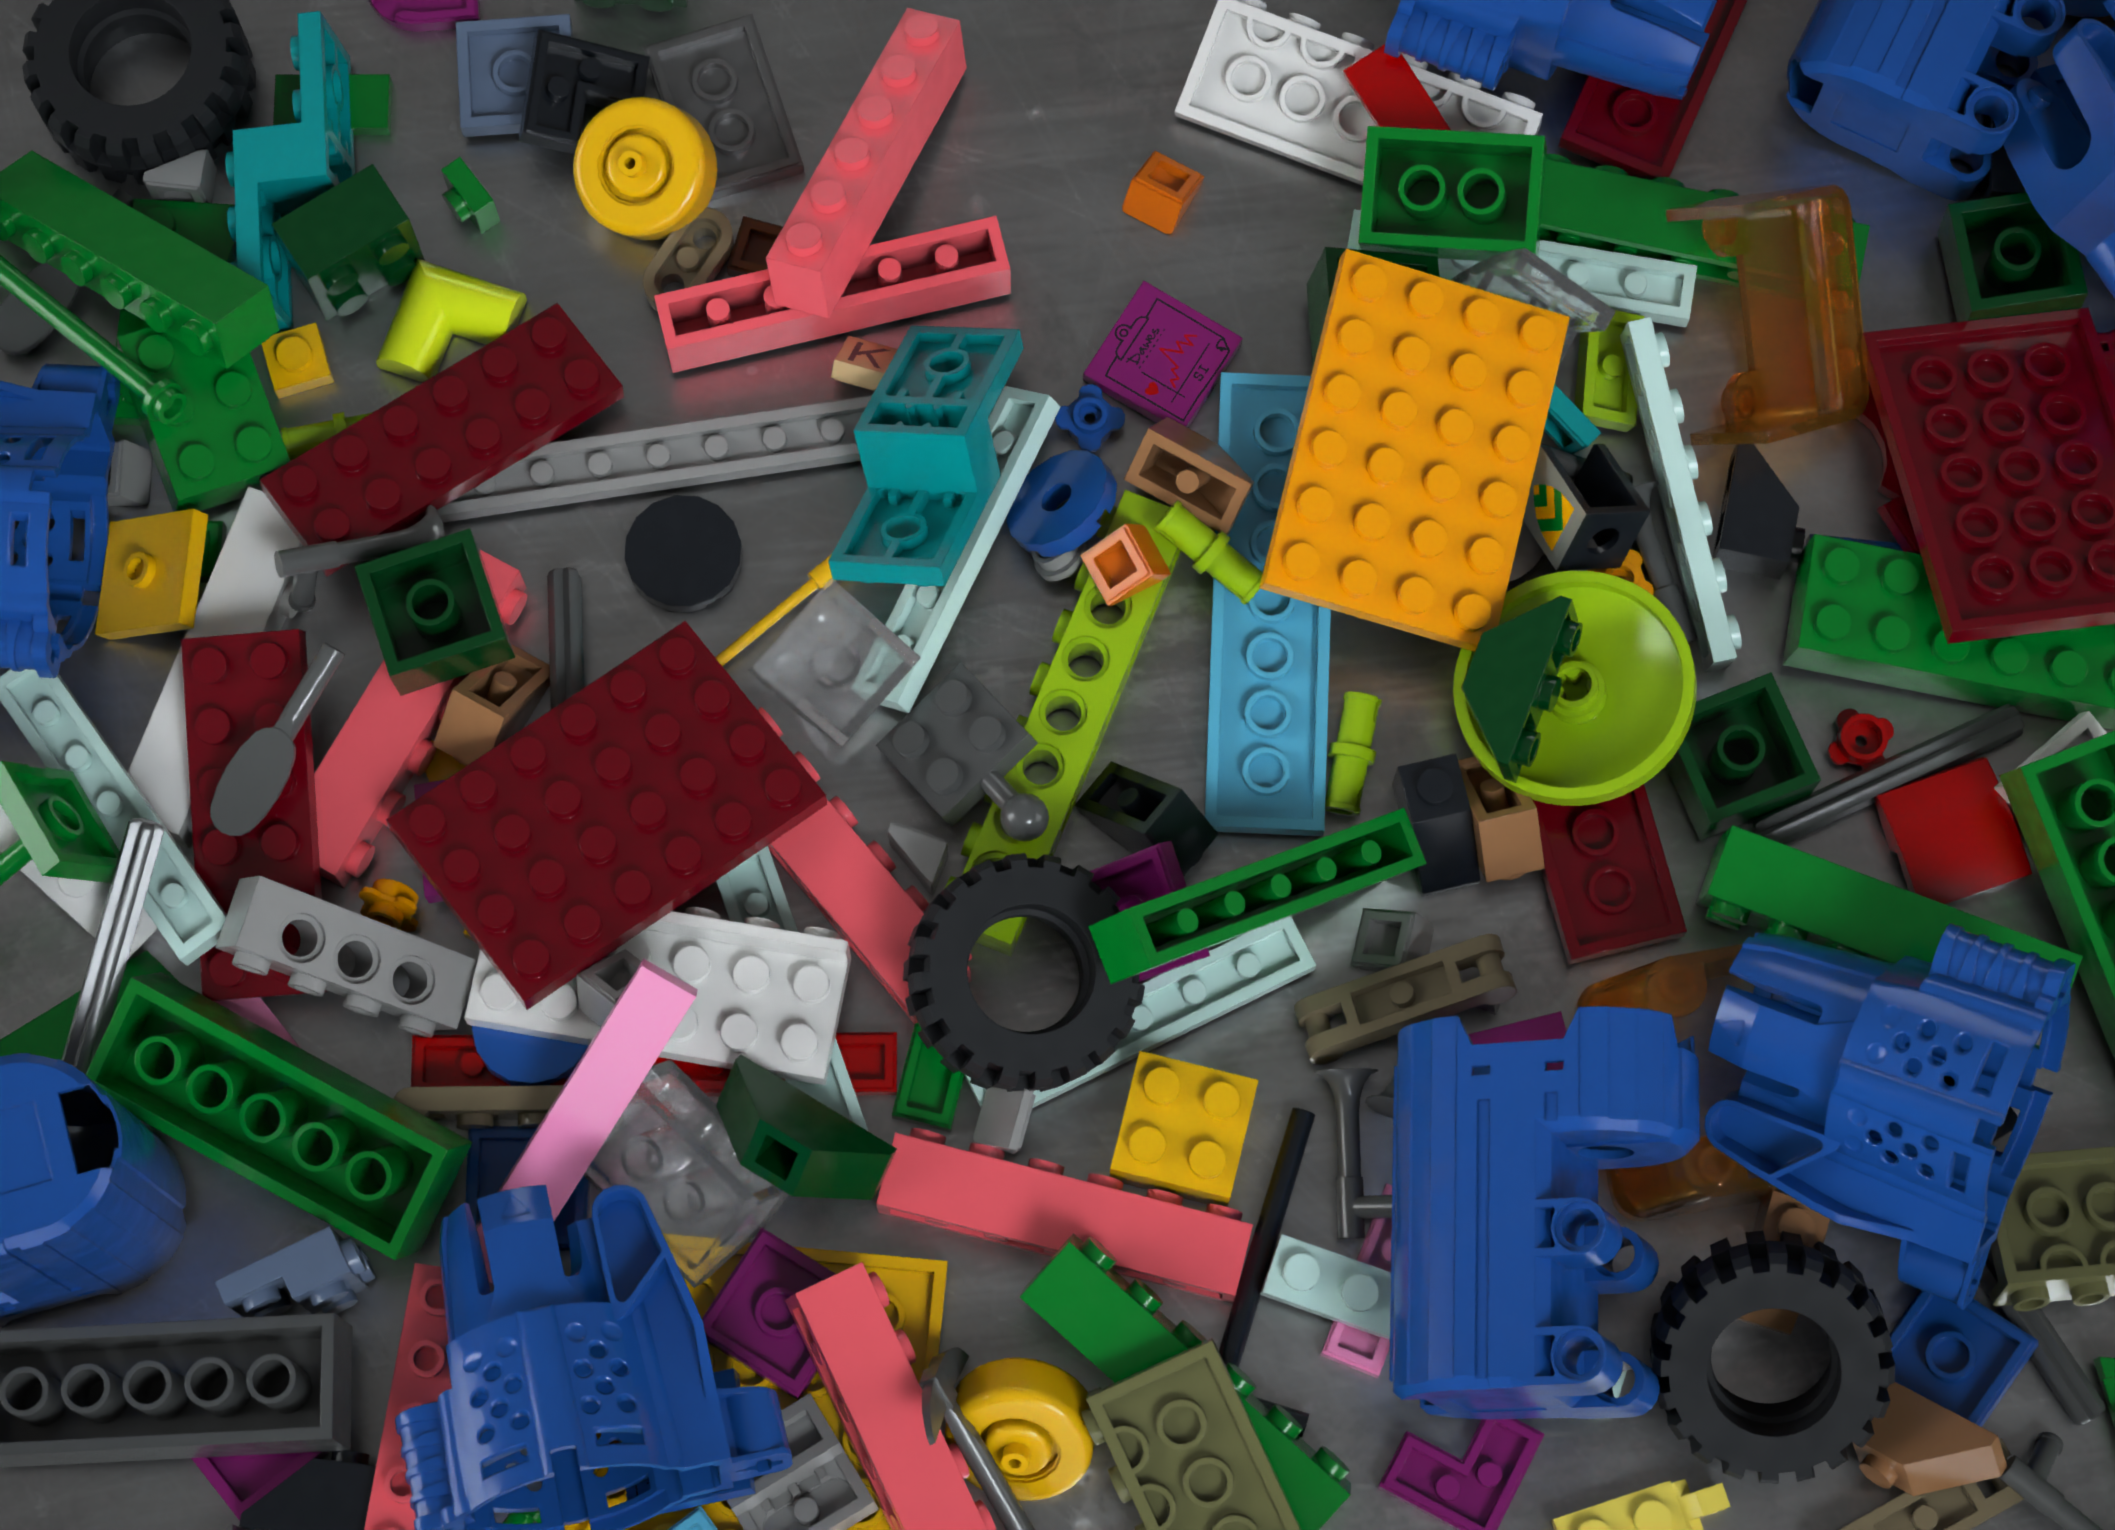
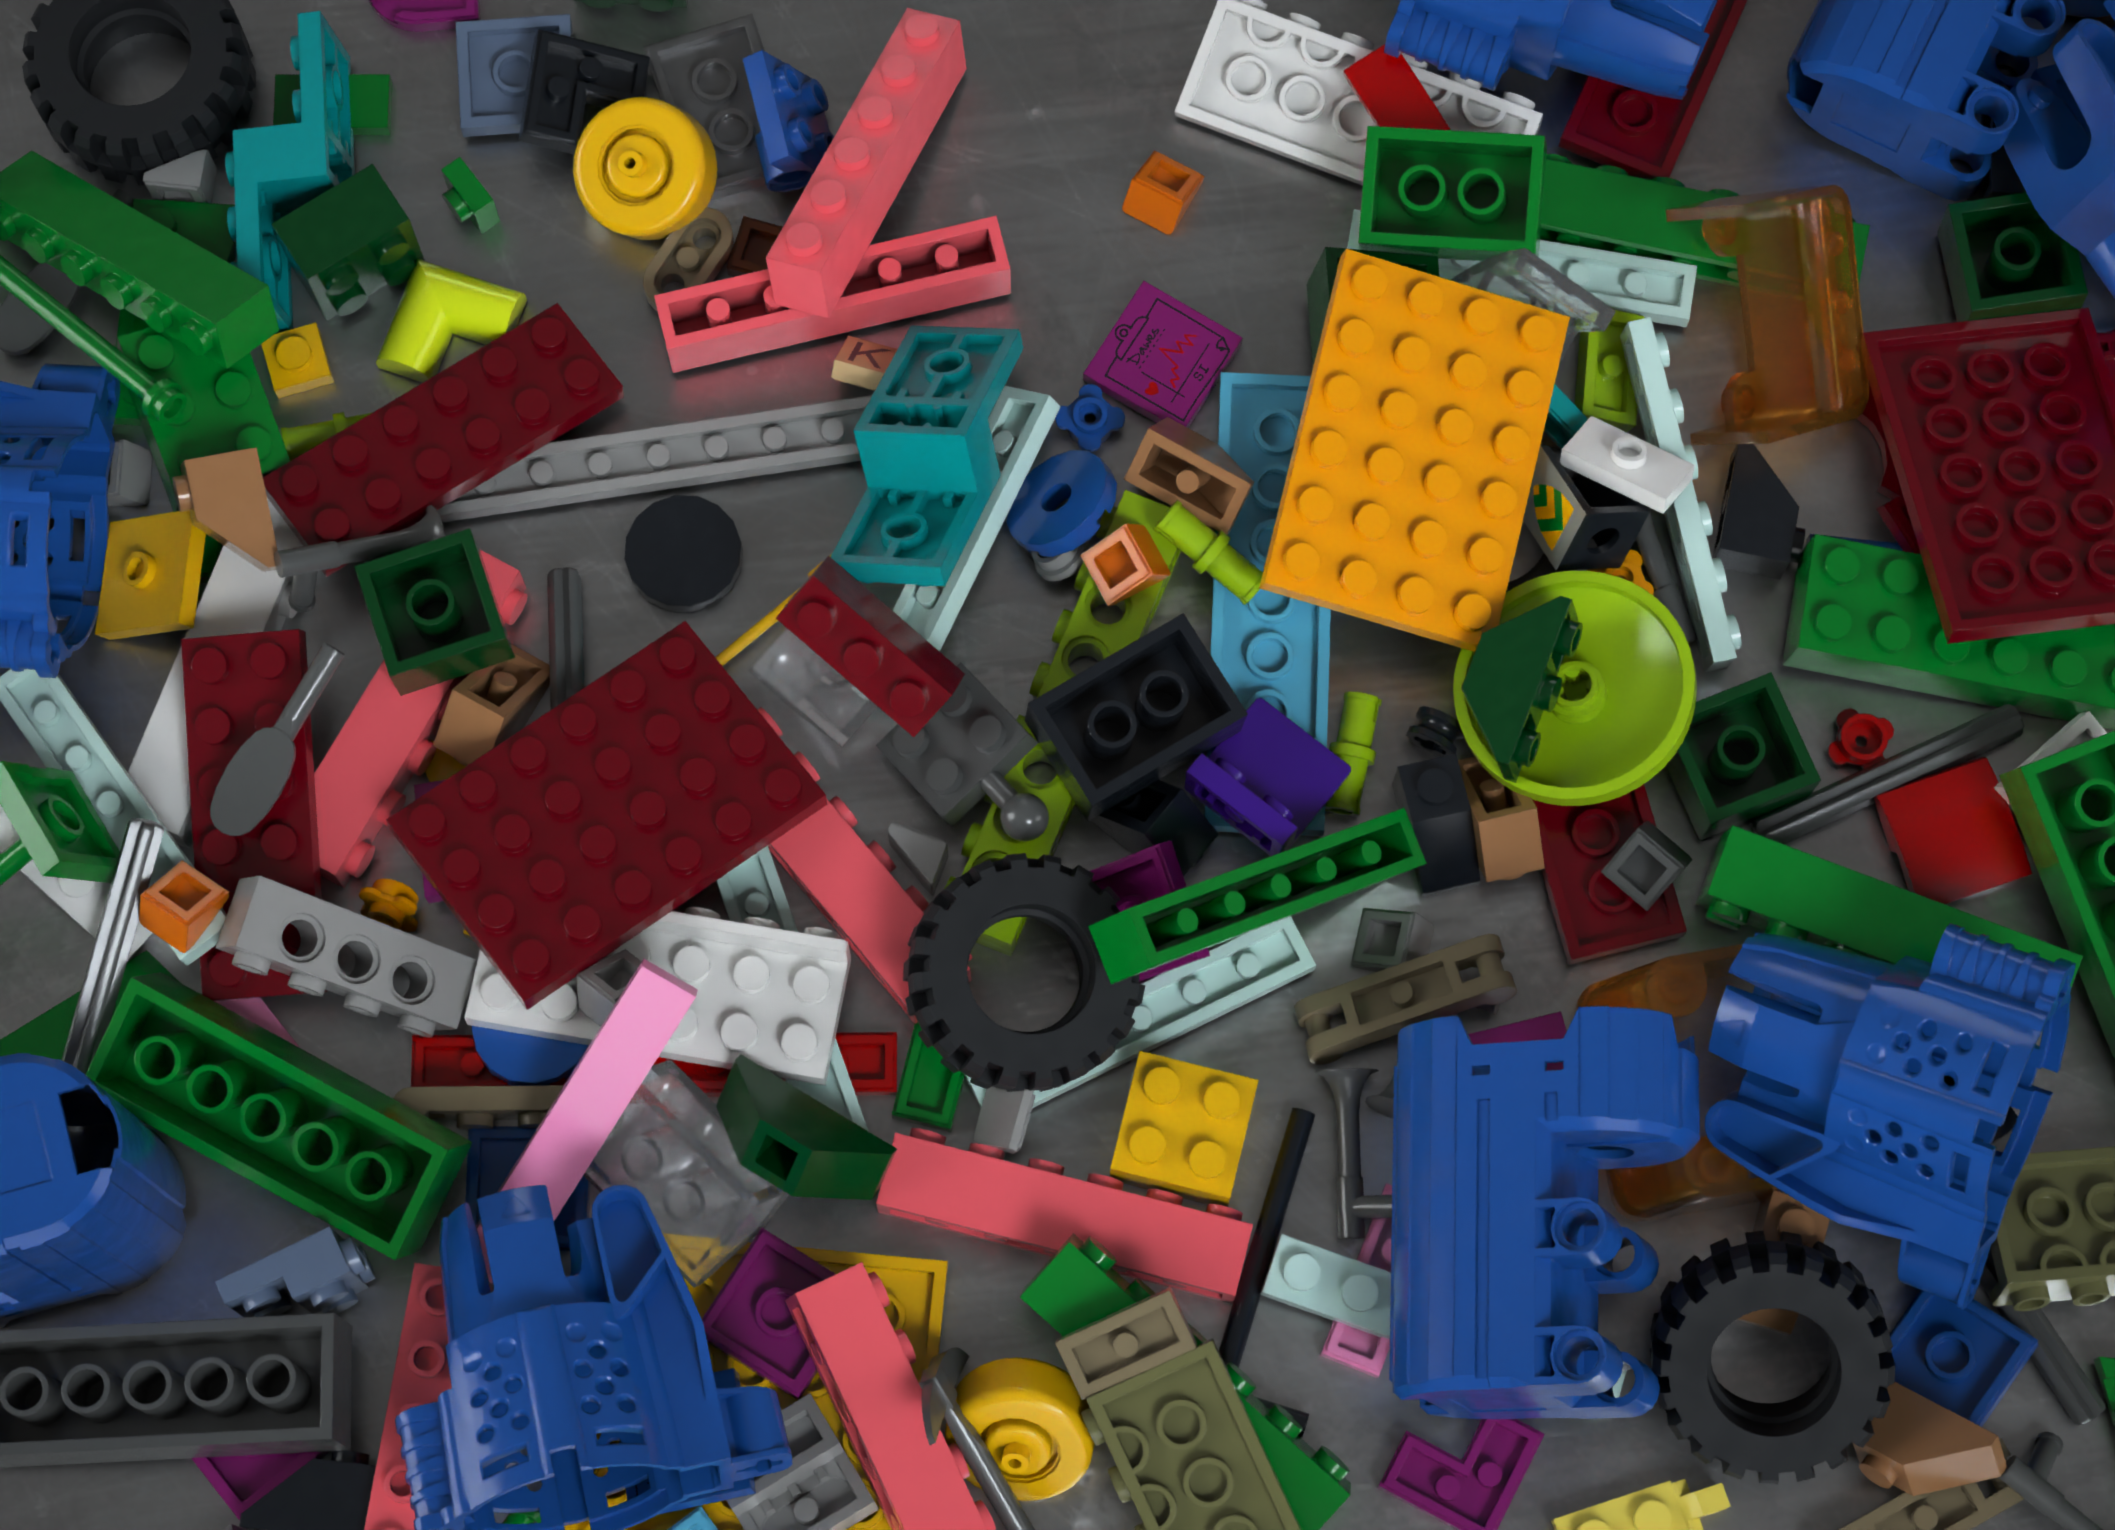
(181, 906): none -> orange slope
(229, 503): none -> medium nougat slope
(790, 121): none -> blue plate
(871, 646): none -> dark red brick
(1126, 1343): none -> dark tan plate
(1135, 716): none -> black brick
(1267, 779): none -> dark purple bracket
(1435, 731): none -> black bush
(1627, 464): none -> white plate
(1647, 865): none -> dark grey slope

